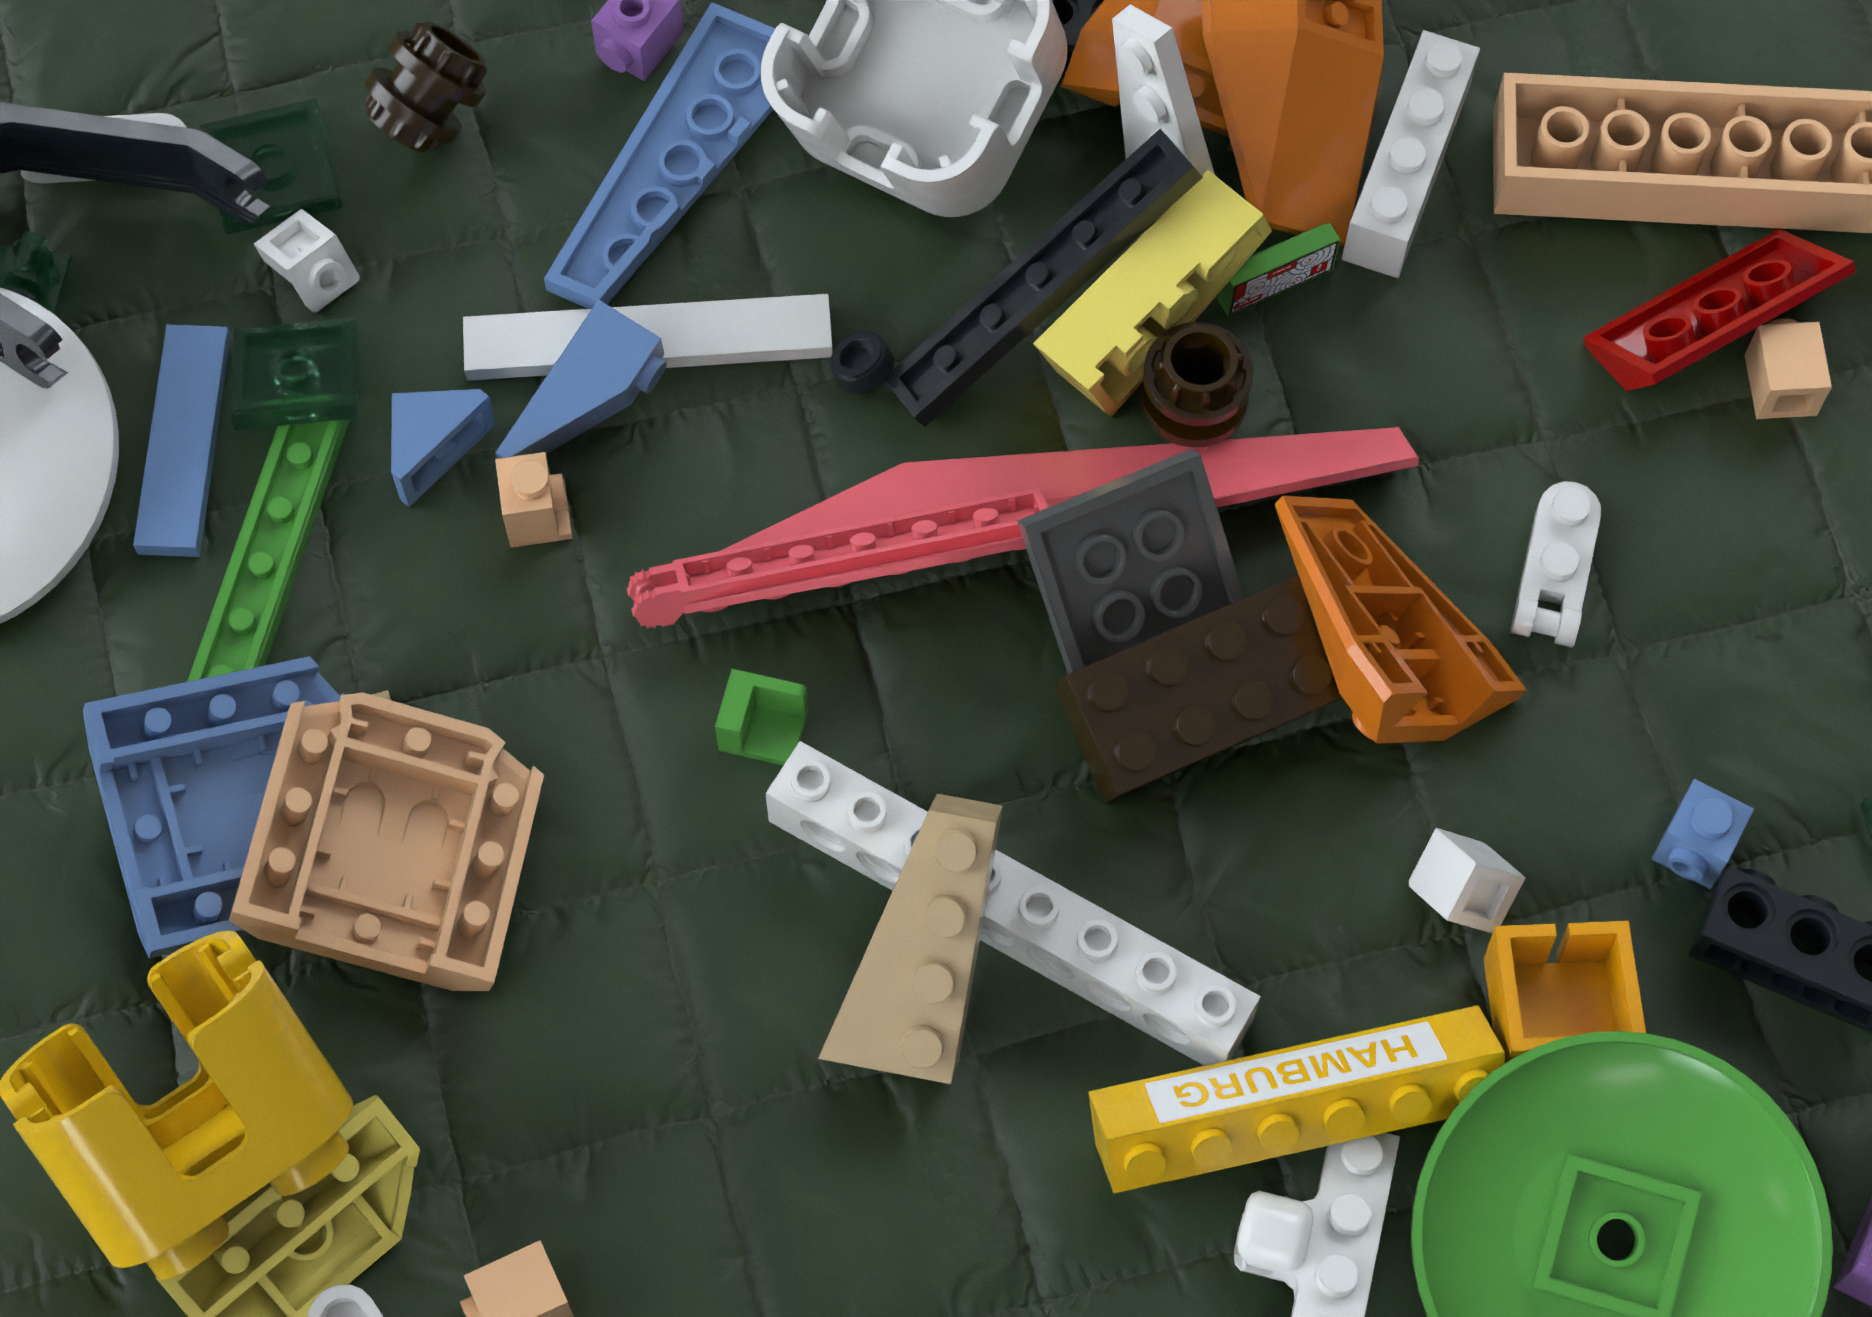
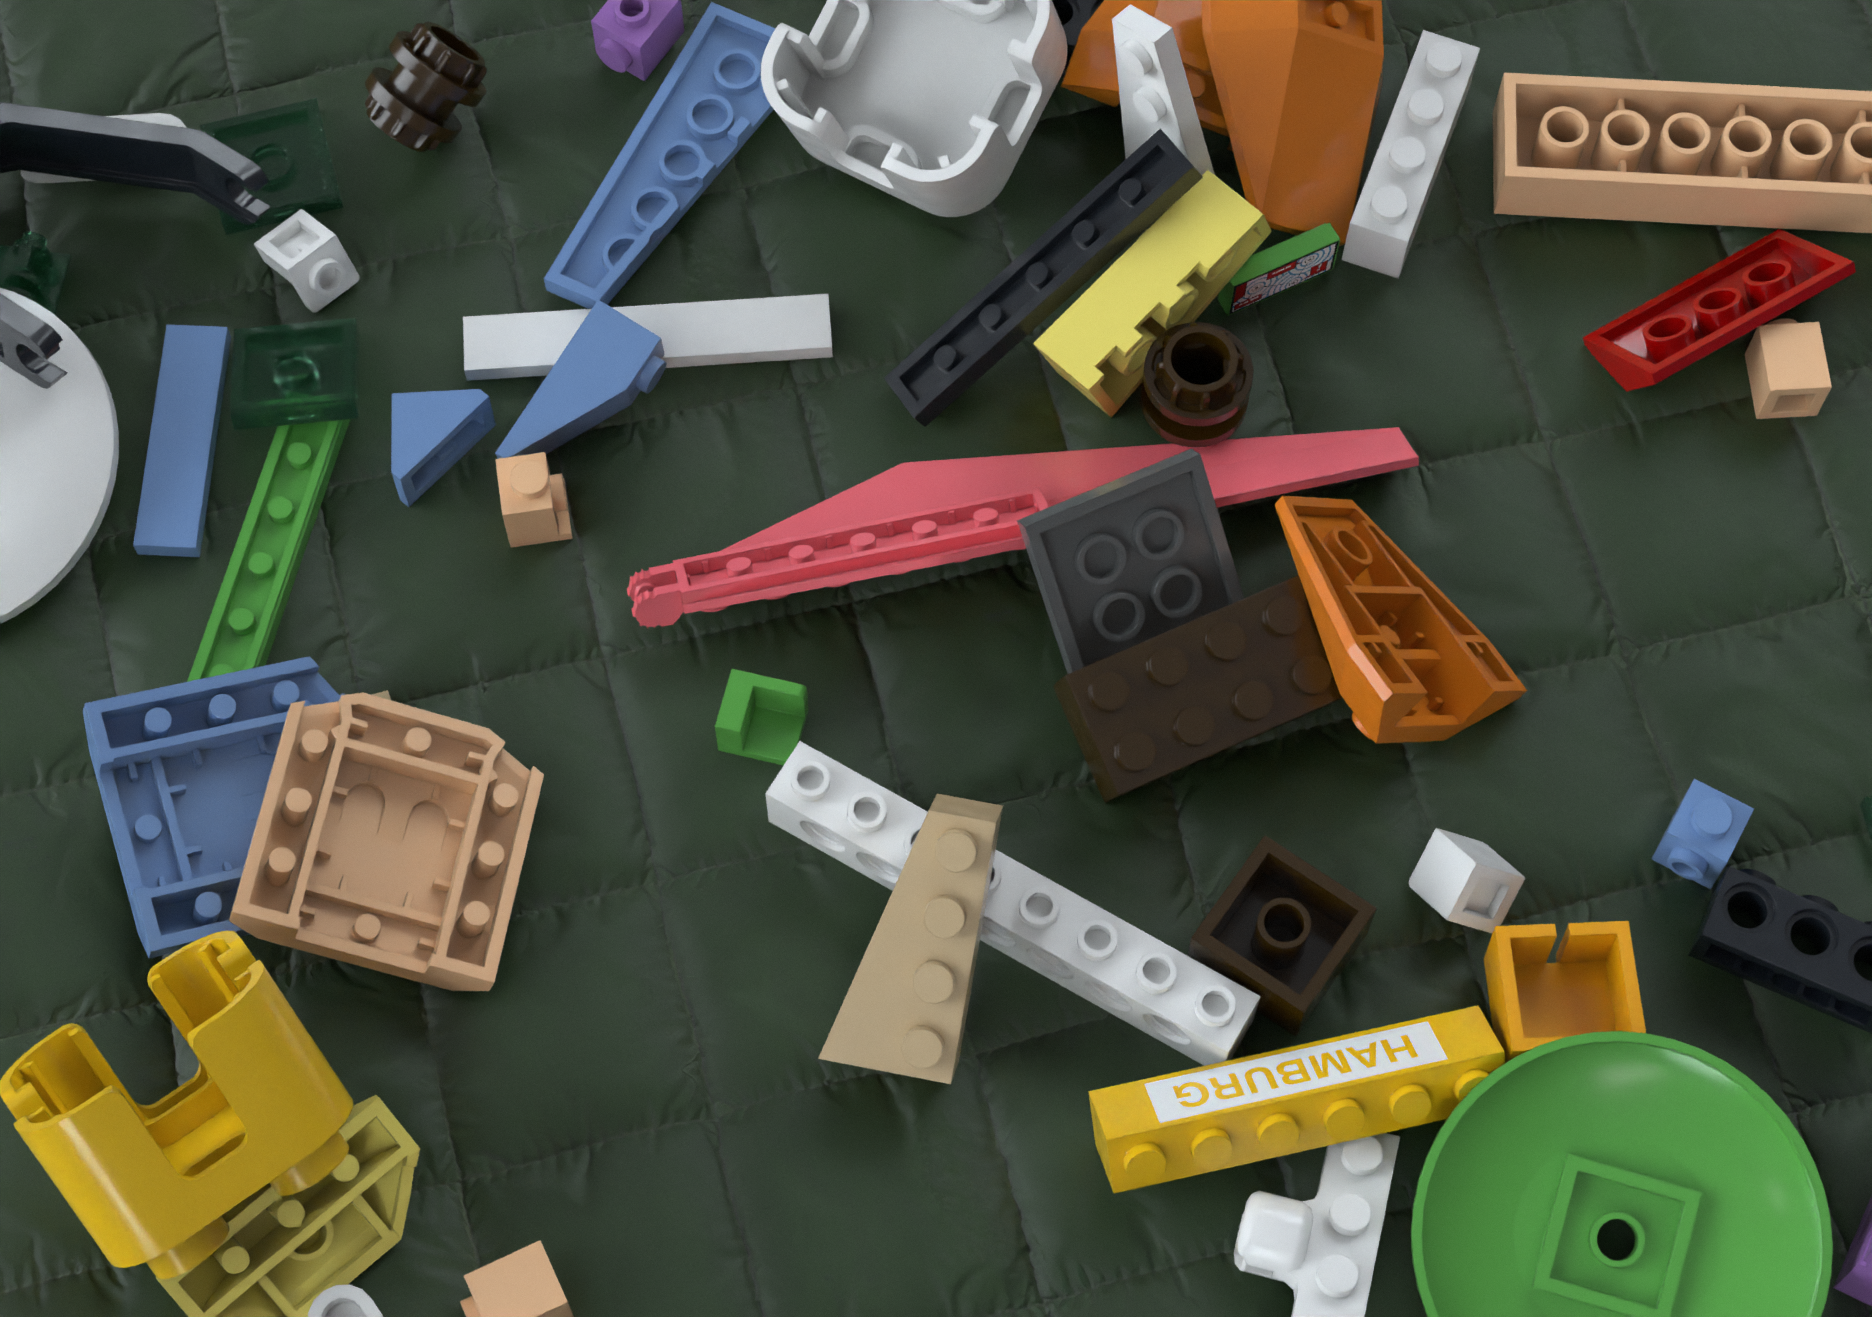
(861, 362): black tile -> none
(1282, 933): none -> dark brown brick
(1558, 563): white plate -> none

